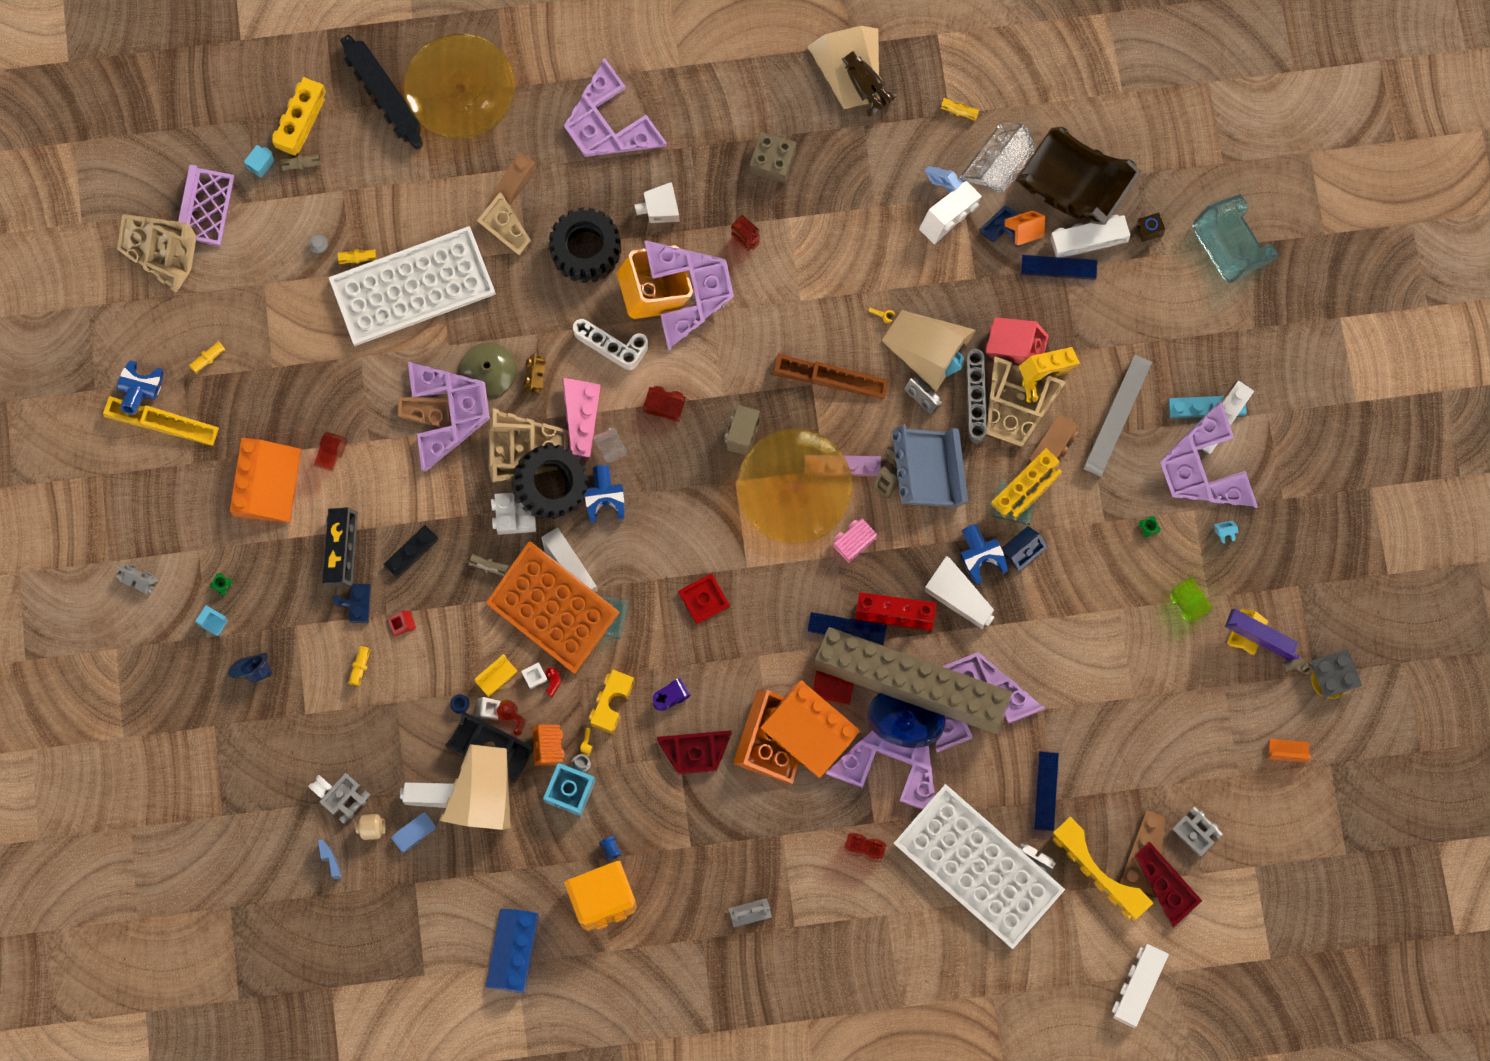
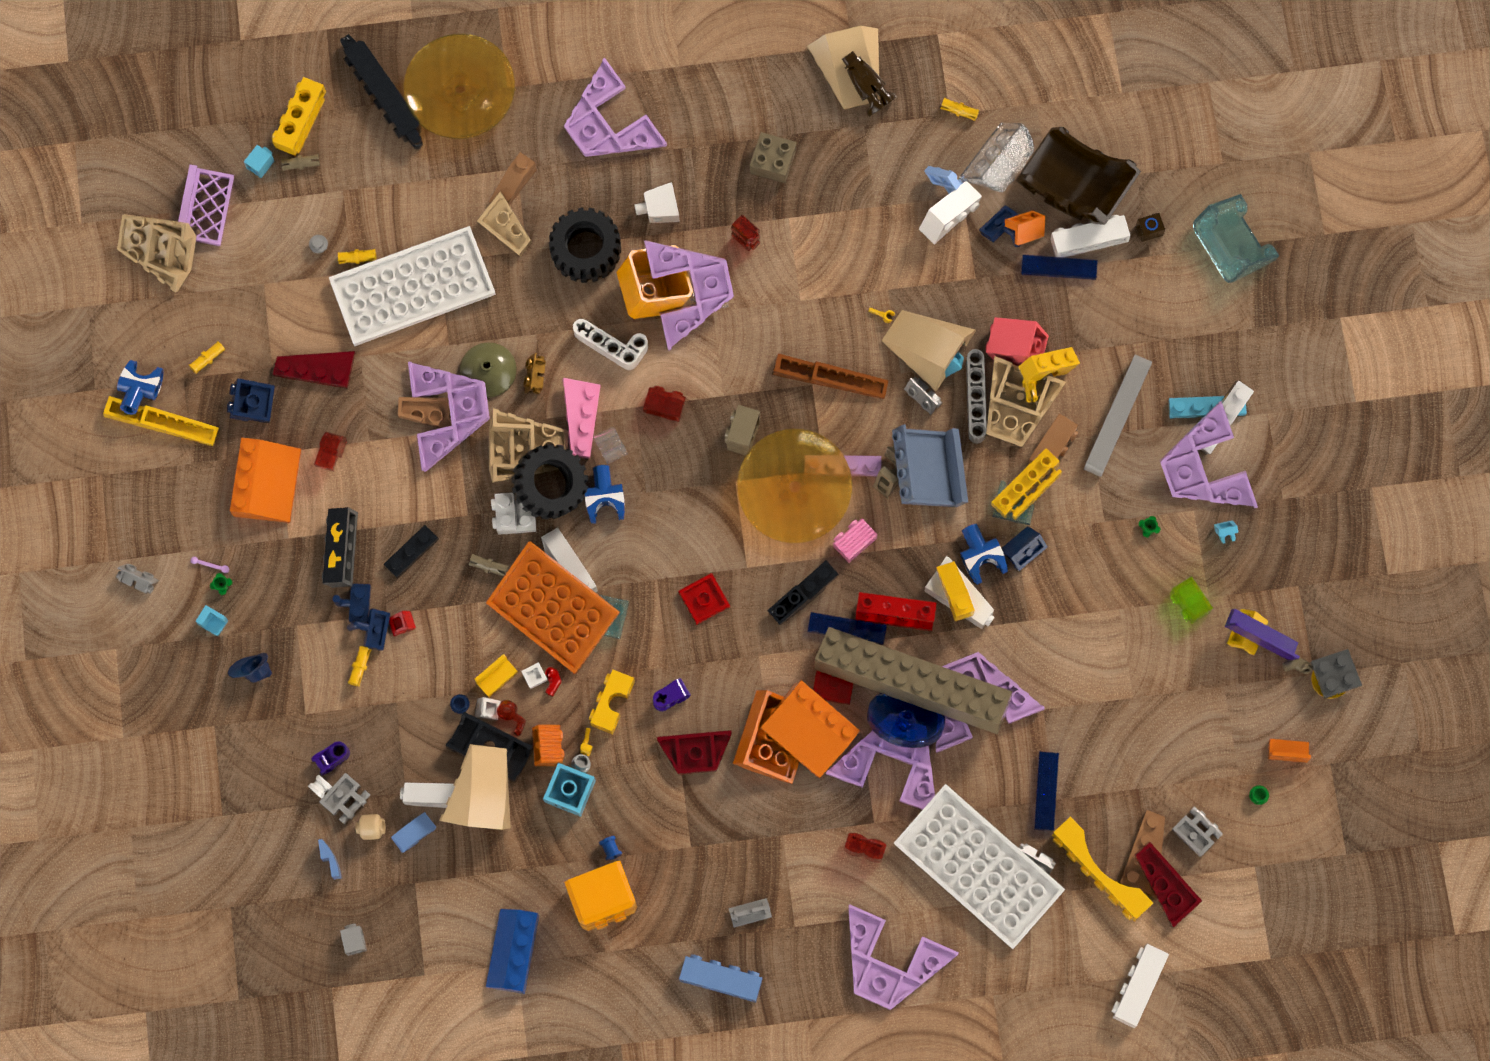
(225, 569): none -> lavender hinge
(250, 401): none -> dark blue plate
(321, 368): none -> dark red wing
(329, 757): none -> dark purple piece
(353, 939): none -> light grey brick
(375, 629): none -> dark blue plate
(721, 979): none -> medium blue brick
(803, 593): none -> black slope
(880, 981): none -> lavender wing
(955, 591): none -> yellow slope
(1259, 795): none -> green plate

